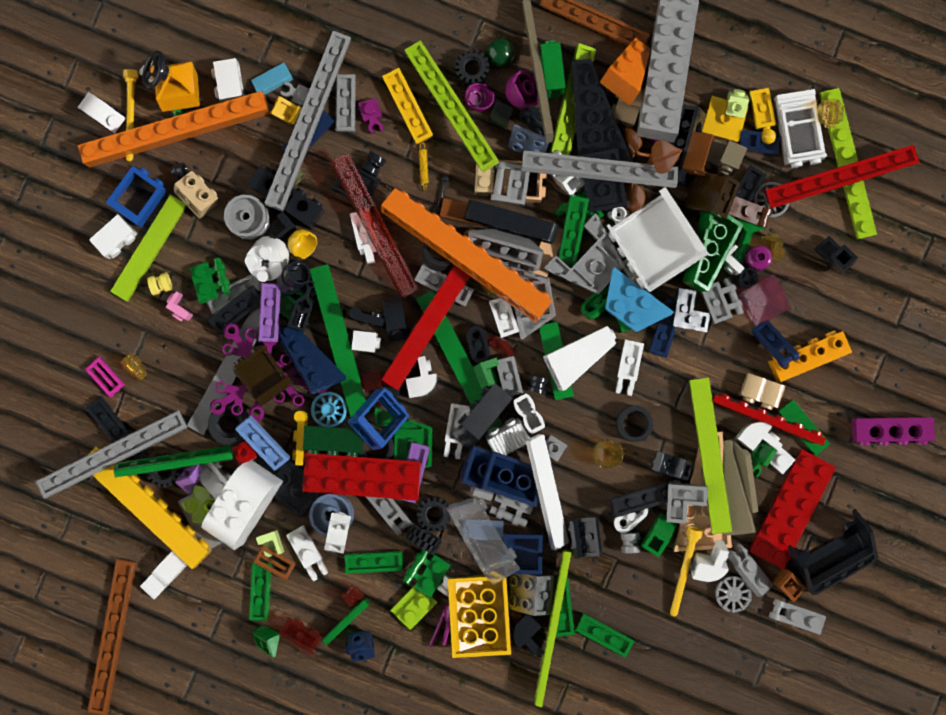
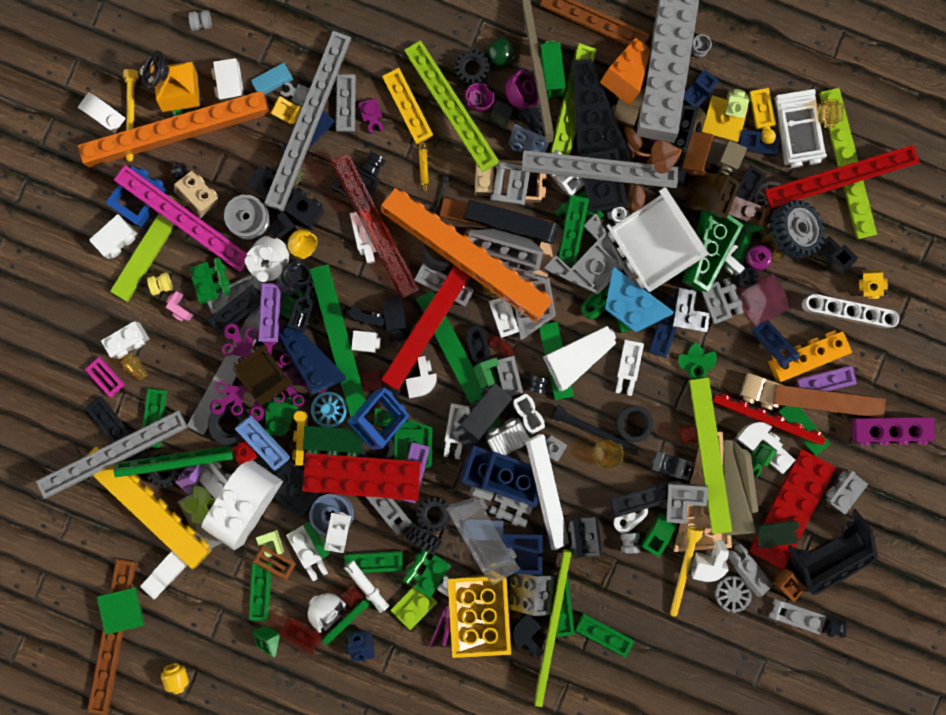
(120, 610): none -> green tile
(124, 340): none -> white brick
(154, 407): none -> green tile
(174, 678): none -> yellow head
(181, 217): none -> dark pink tile
(200, 20): none -> light grey wheel
(280, 415): none -> green wing
(316, 539): none -> green tile
(324, 611): none -> white cylinder
(366, 586): none -> white pin
(561, 414): none -> black piece
(688, 434): none -> clear red wheel
(697, 359): none -> green plate
(700, 89): none -> dark blue slope
(701, 42): none -> light grey wheel
(777, 533): none -> clear green panel
(797, 229): none -> wheel
(828, 380): none -> medium lavender tile
(829, 401): none -> dark orange tile
(836, 627): none -> black wheel
(845, 491): none -> light grey bracket
(859, 315): none -> white beam
(869, 278): none -> yellow brick

